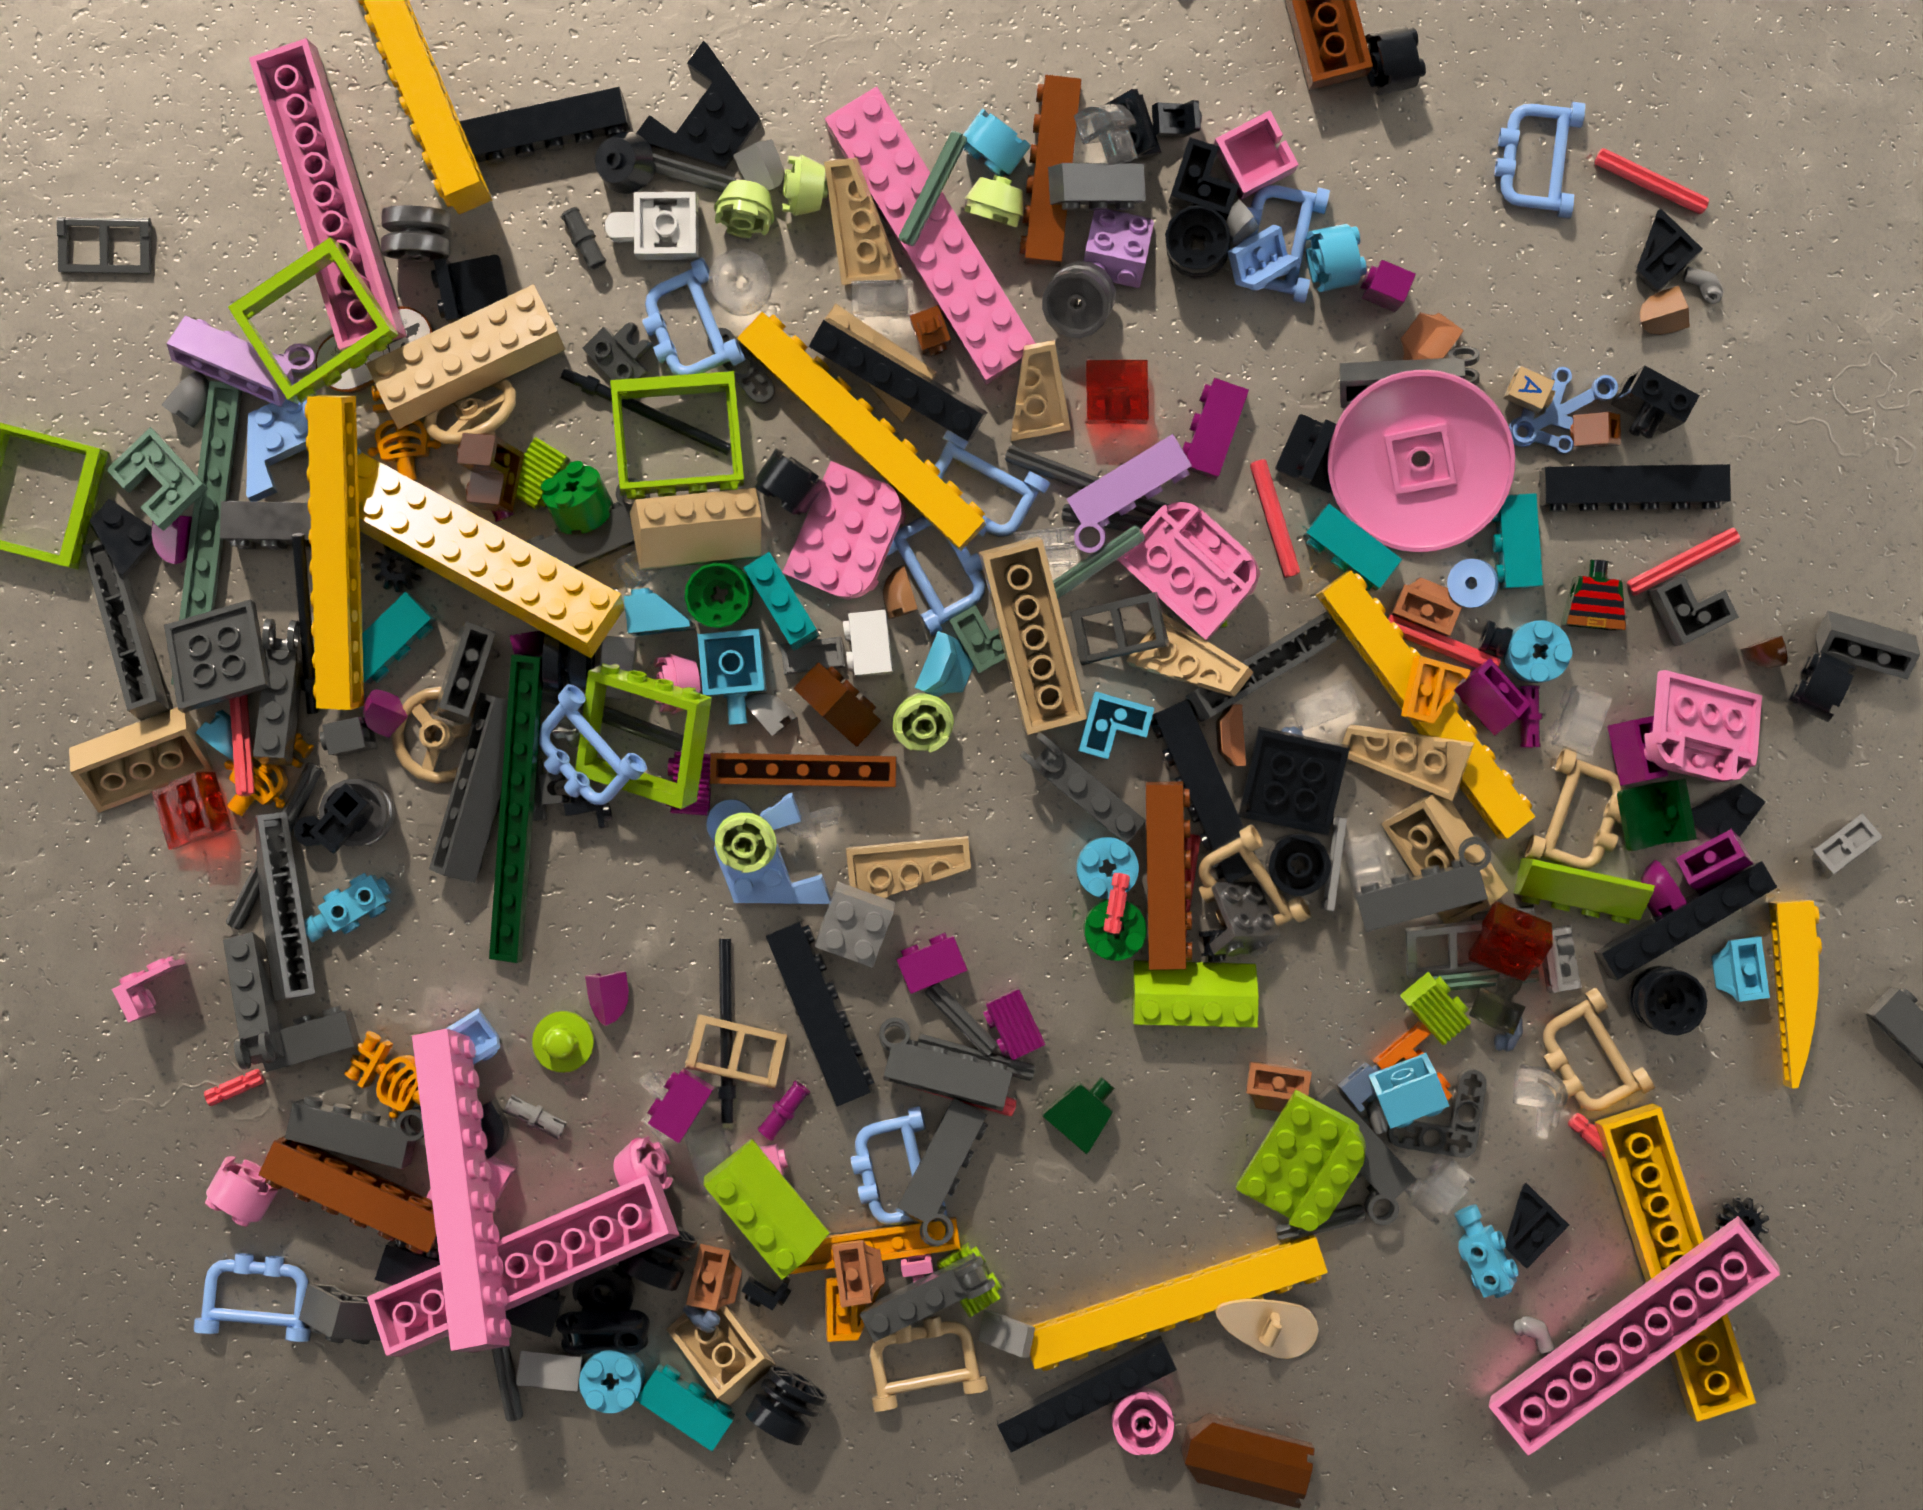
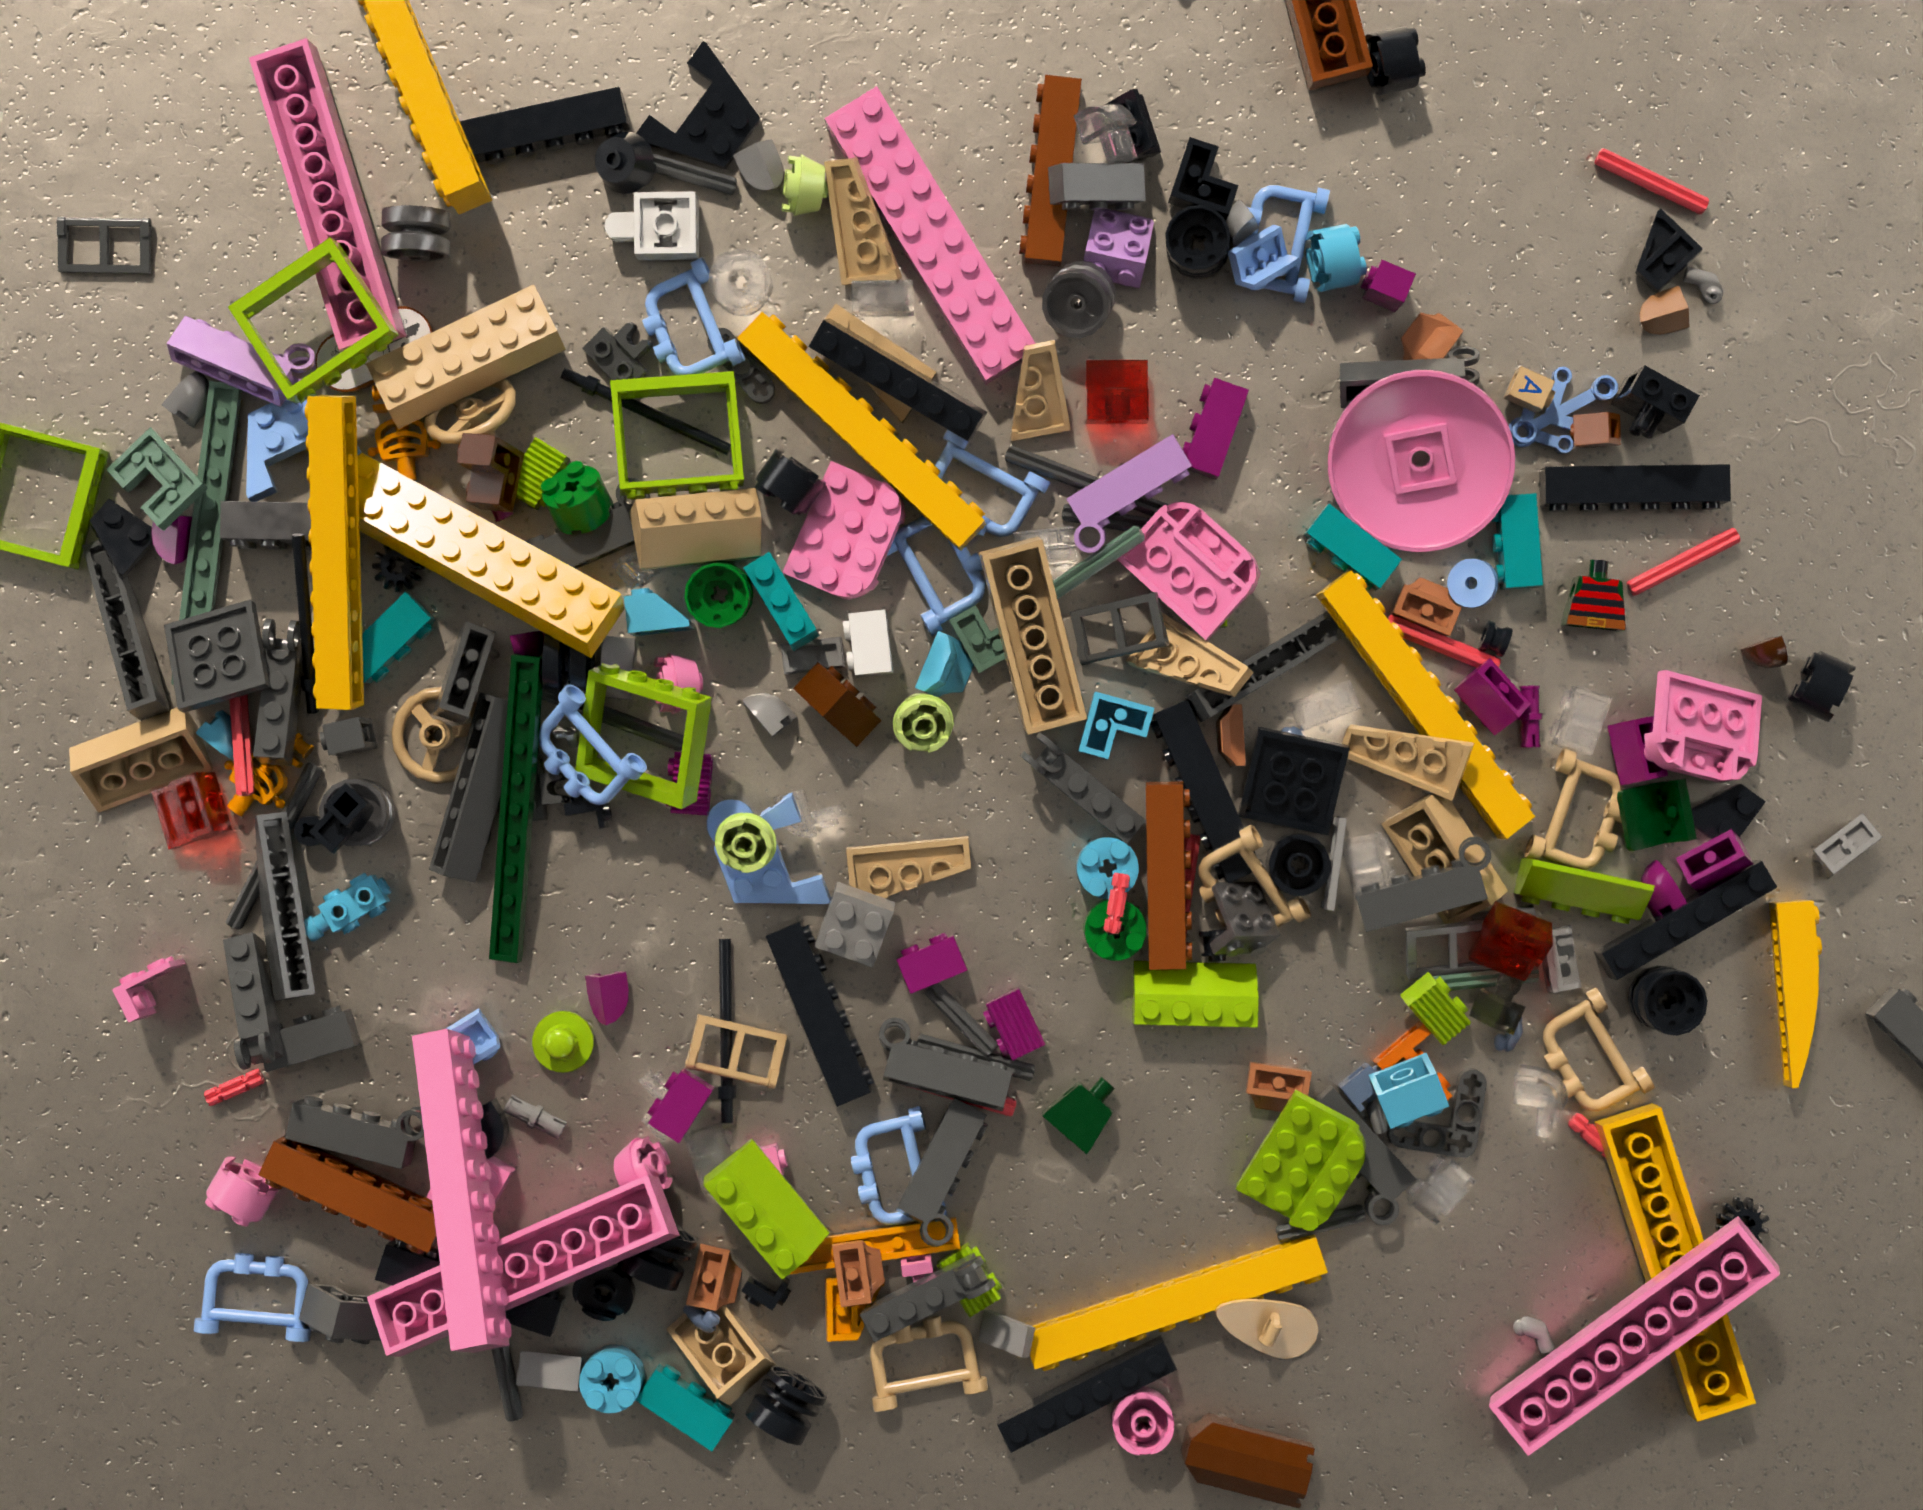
(383, 712): magenta brick -> none
(402, 1091): light orange torso -> none
(468, 285): black bracket -> none
(583, 238): dark grey pin -> none
(603, 1331): black piece -> none
(732, 667): medium azure brick -> none
(745, 209): yellowish green cone -> none
(783, 1110): magenta pin -> none
(803, 770): dark orange brick -> none
(898, 594): medium nougat brick -> none
(930, 331): dark orange brick -> none
(932, 188): sand green axle -> none
(995, 143): medium azure brick -> none
(996, 200): yellowish green cone -> none
(1176, 119): black bracket -> none
(1251, 155): bright pink piece -> none
(1275, 518): coral axle -> none
(1307, 452): black bracket -> none
(1430, 688): light orange wing -> none
(1493, 1260): medium azure brick -> none
(1509, 138): light blue bar -> none
(1532, 1227): black wing -> none
(1555, 652): medium azure brick -> none
(1687, 618): dark grey brick -> none
(1742, 969): medium azure slope -> none
(1868, 645): dark grey brick -> none

